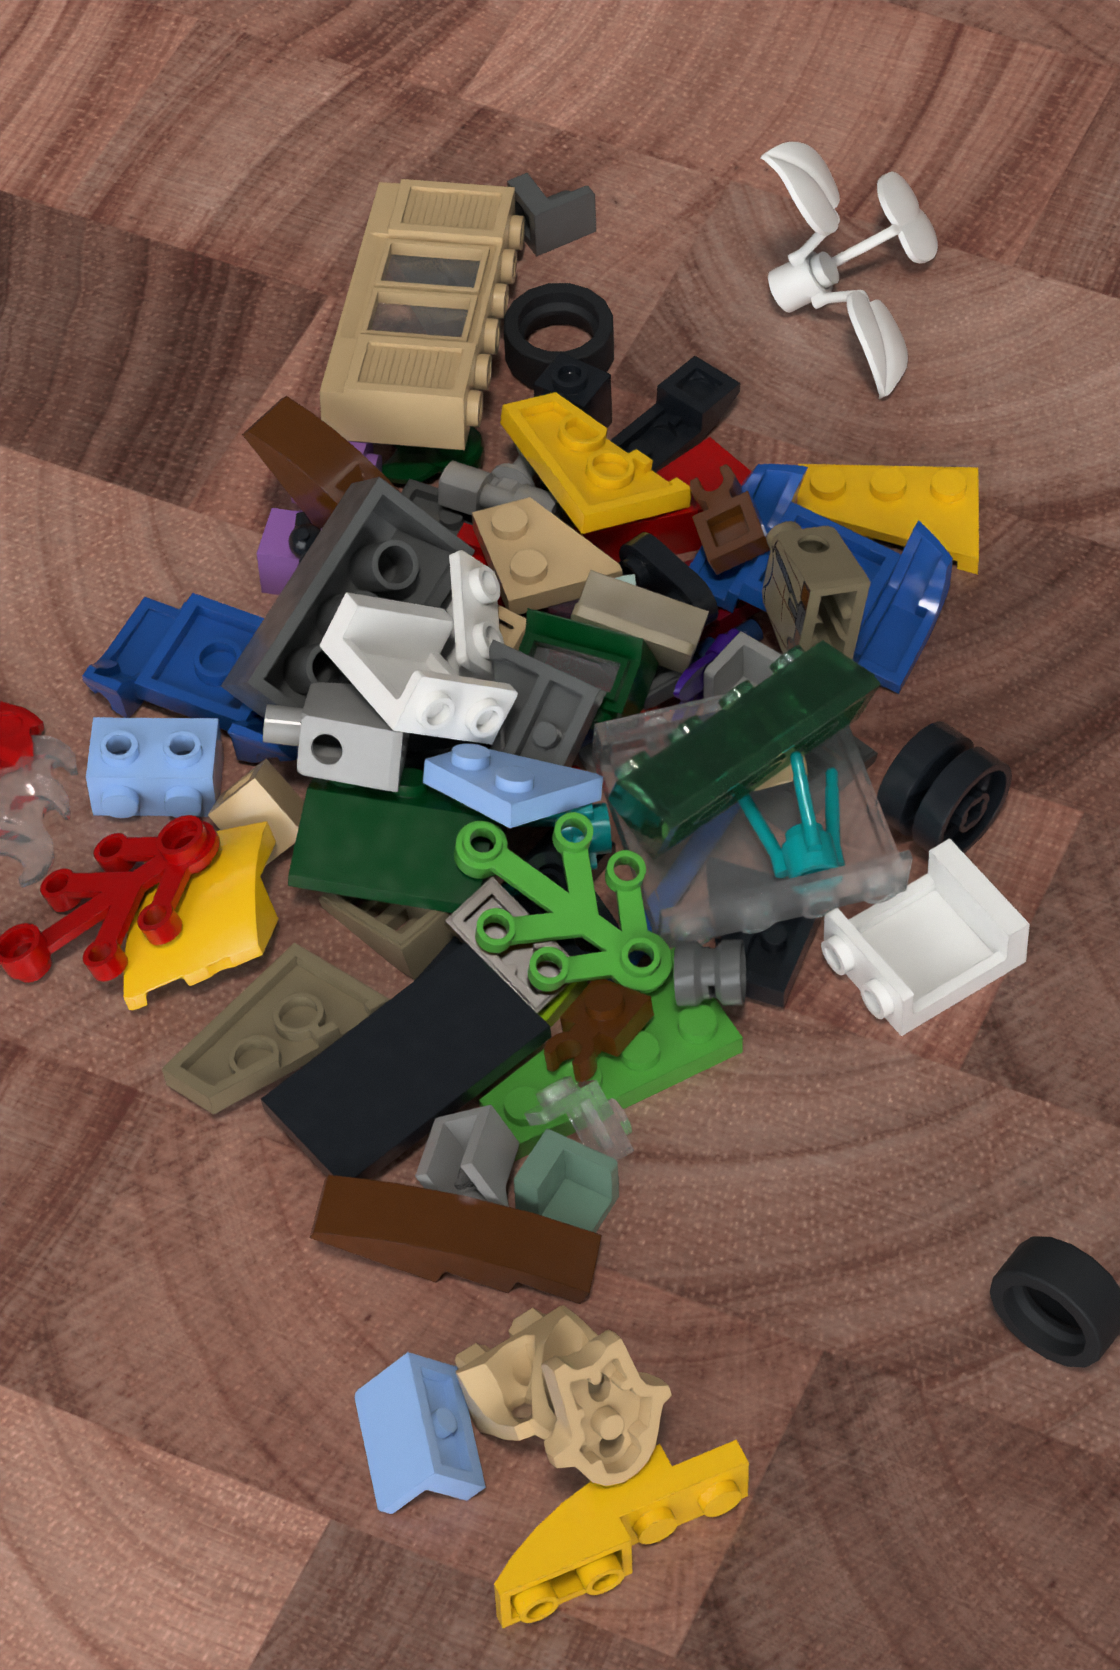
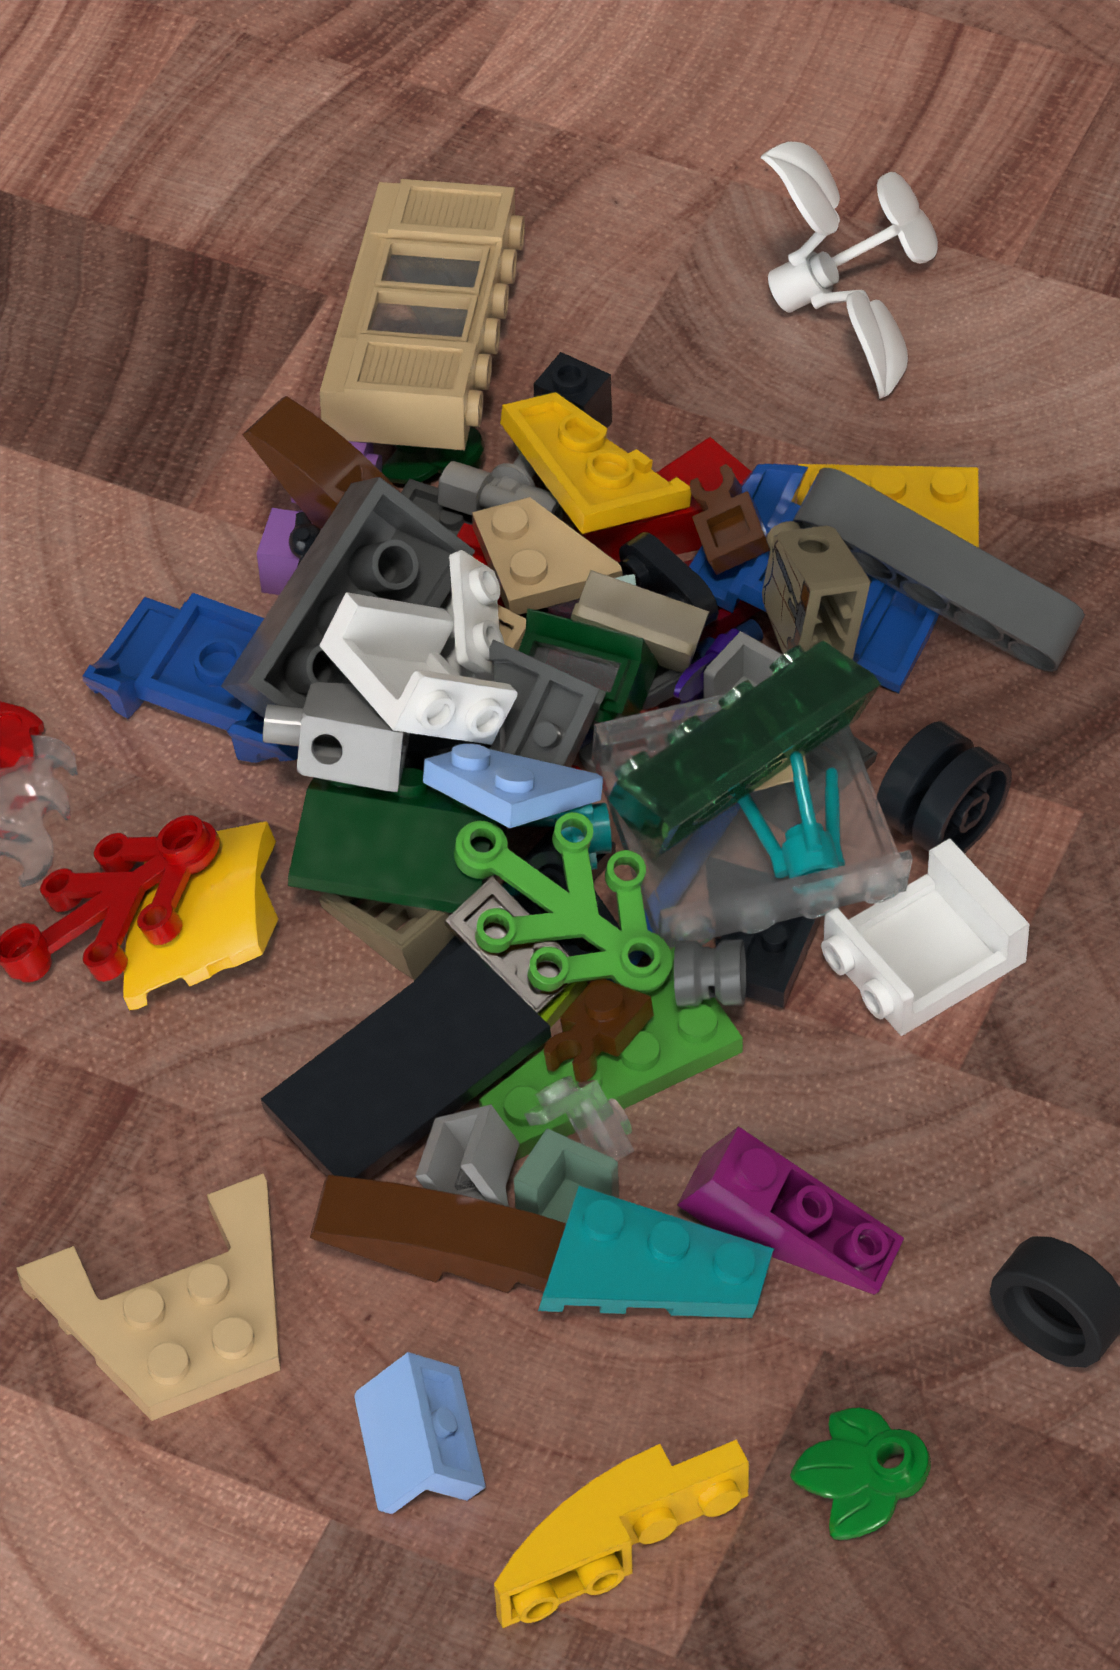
(154, 766): light blue brick -> none
(186, 1330): none -> tan wing
(260, 798): tan panel -> none
(270, 1030): dark tan wing -> none
(553, 219): dark grey panel -> none
(556, 306): black tyre -> none
(570, 1391): tan hips -> none
(643, 1258): none -> teal wing
(683, 415): black slope -> none
(773, 1202): none -> magenta slope
(853, 1471): none -> green plate
(943, 570): none -> dark grey beam

